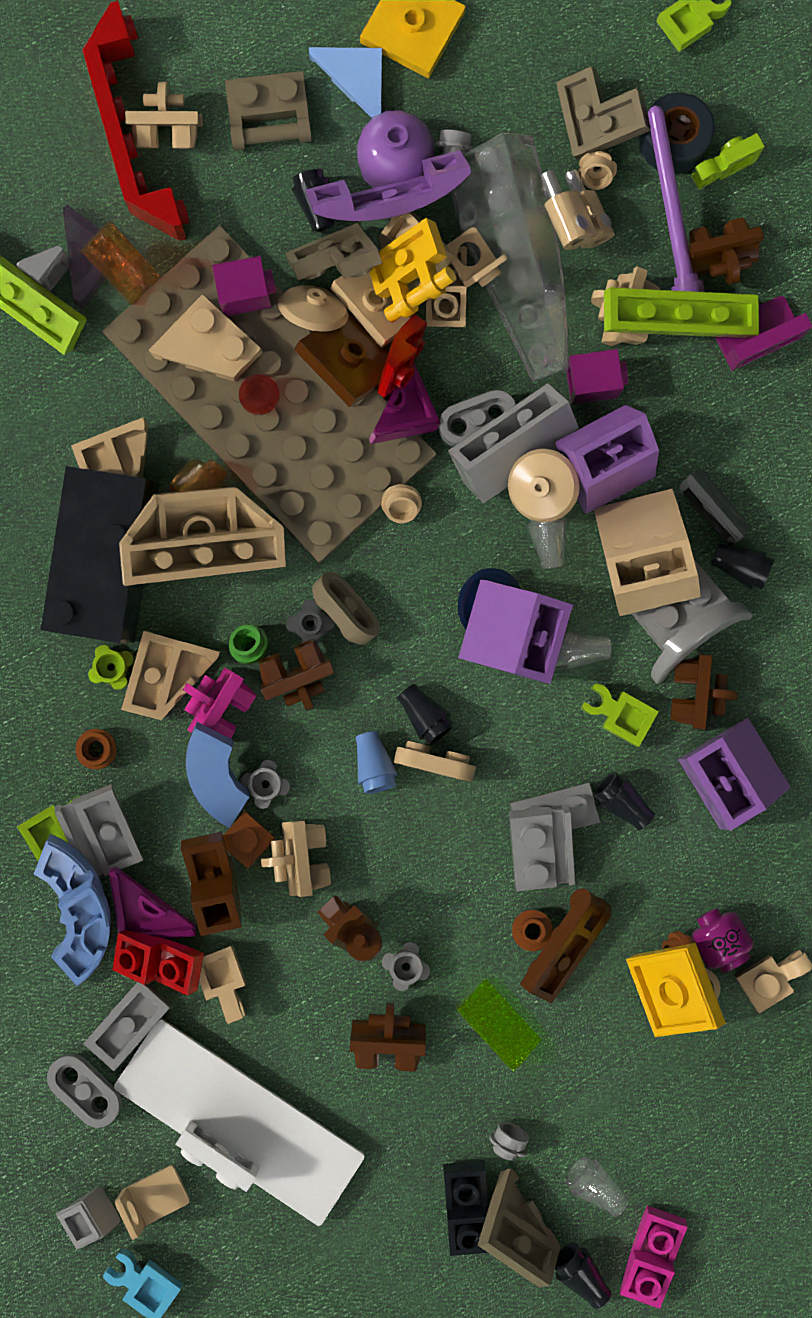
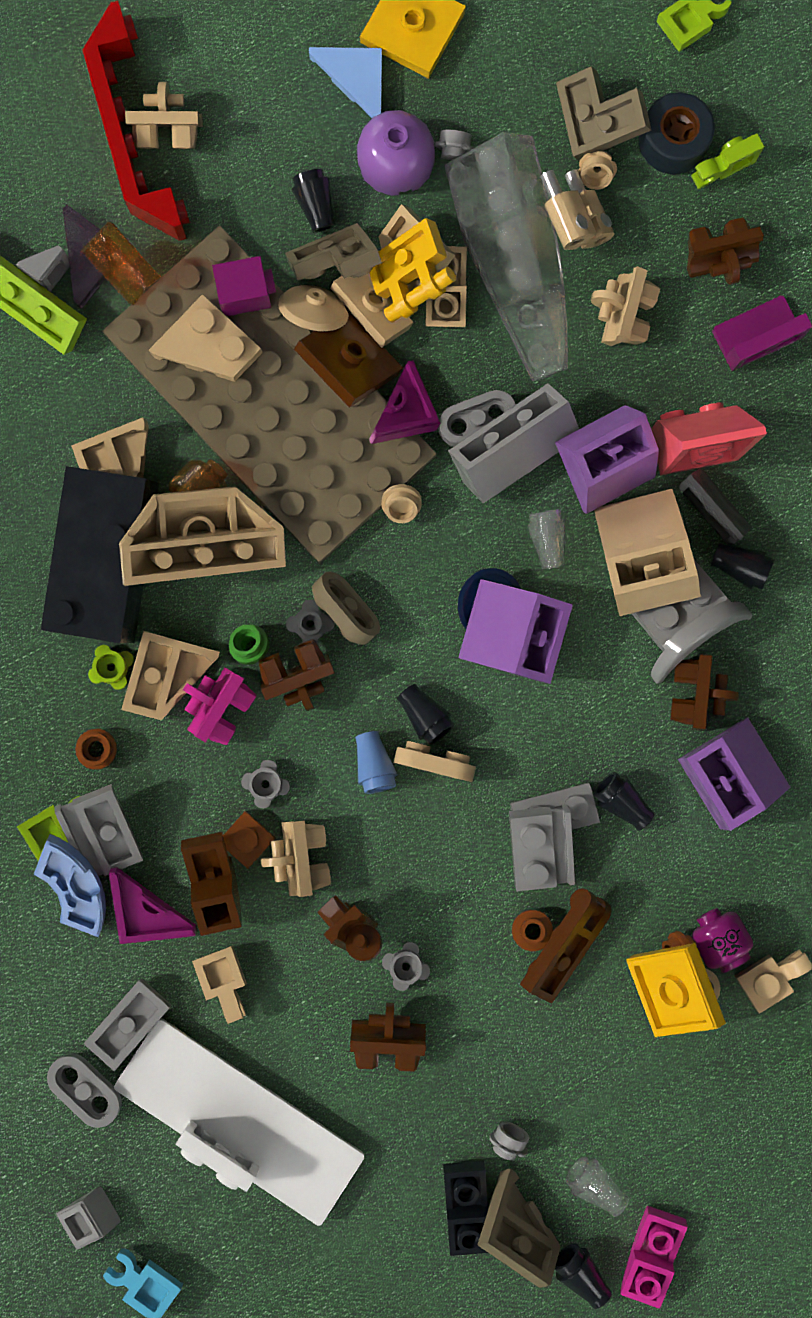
(87, 931): medium blue tile -> none
(151, 1199): tan bracket -> none
(157, 959): red slope -> none
(212, 776): medium blue tile -> none
(259, 394): clear red plate -> none
(267, 99): dark tan plate -> none
(394, 199): medium lavender slope -> none
(402, 353): red slope -> none
(485, 269): tan bracket -> none
(498, 1024): clear neon green slope -> none
(543, 485): tan piece -> none
(582, 649): clear cone -> none
(596, 376): magenta brick -> none
(625, 717): lime plate -> none
(681, 313): lime plate -> none
(685, 279): medium lavender piece -> none
(705, 437): none -> coral slope

